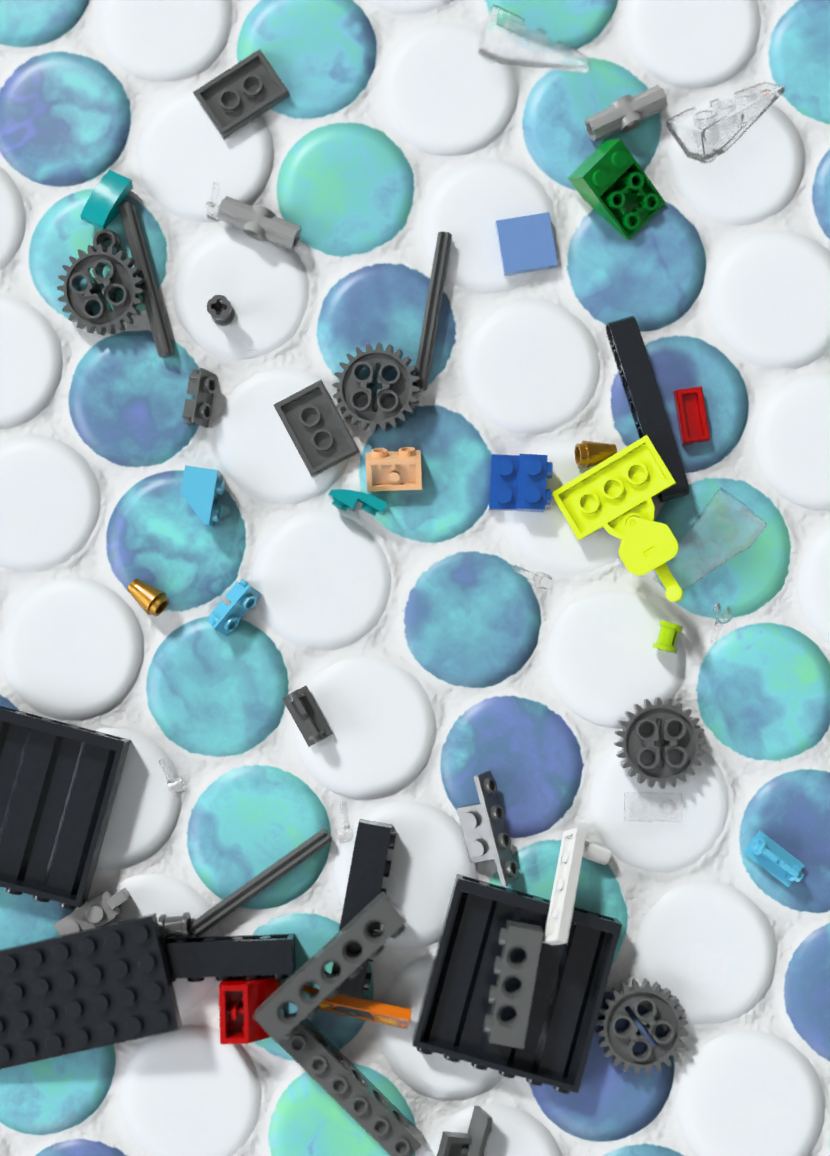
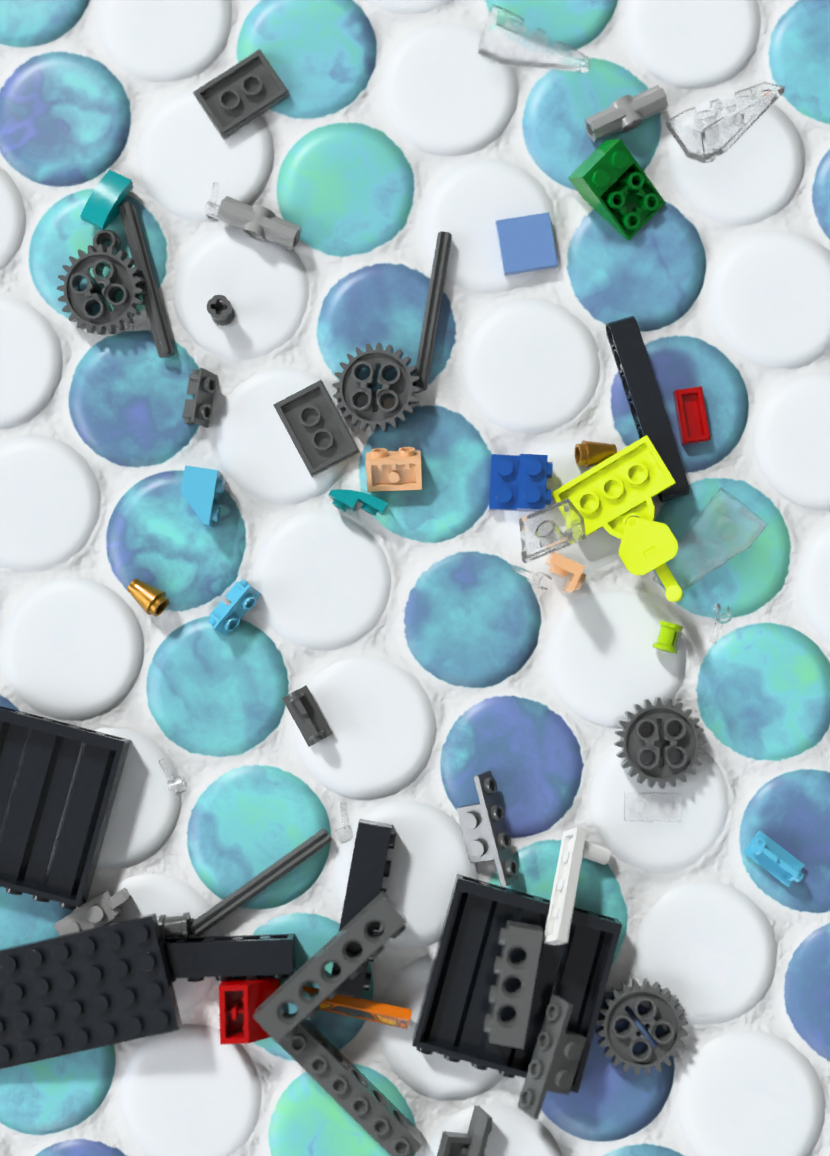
(550, 530): none -> clear slope
(553, 1058): none -> dark grey bracket
(562, 567): none -> light nougat bracket

